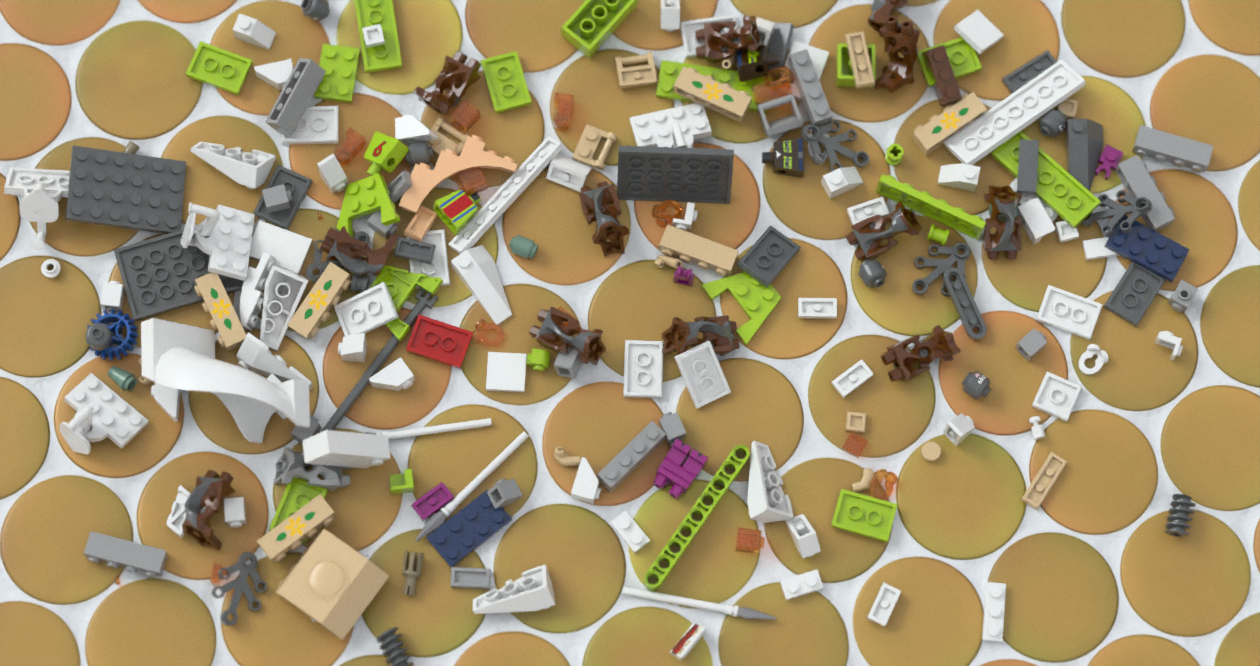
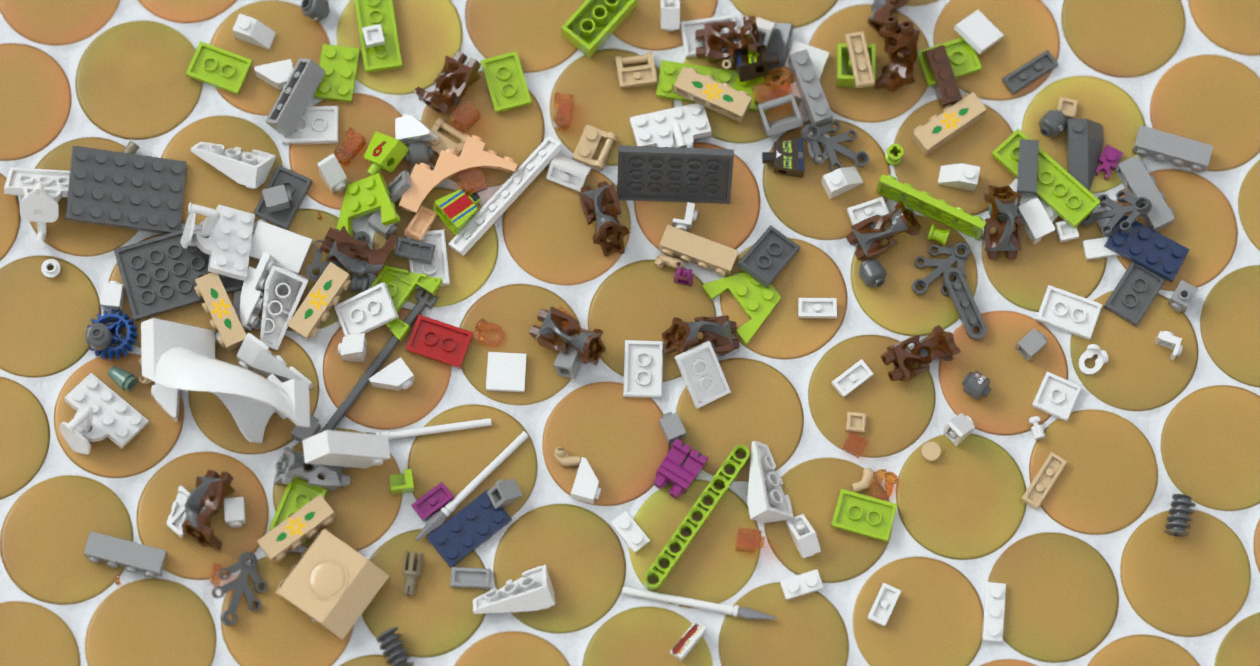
(481, 277): white wedge -> none
(523, 247): sand green brick -> none
(538, 359): lime plate -> none
(631, 456): light grey brick -> none
(663, 220): clear orange piece -> none
(1014, 113): white plate -> none

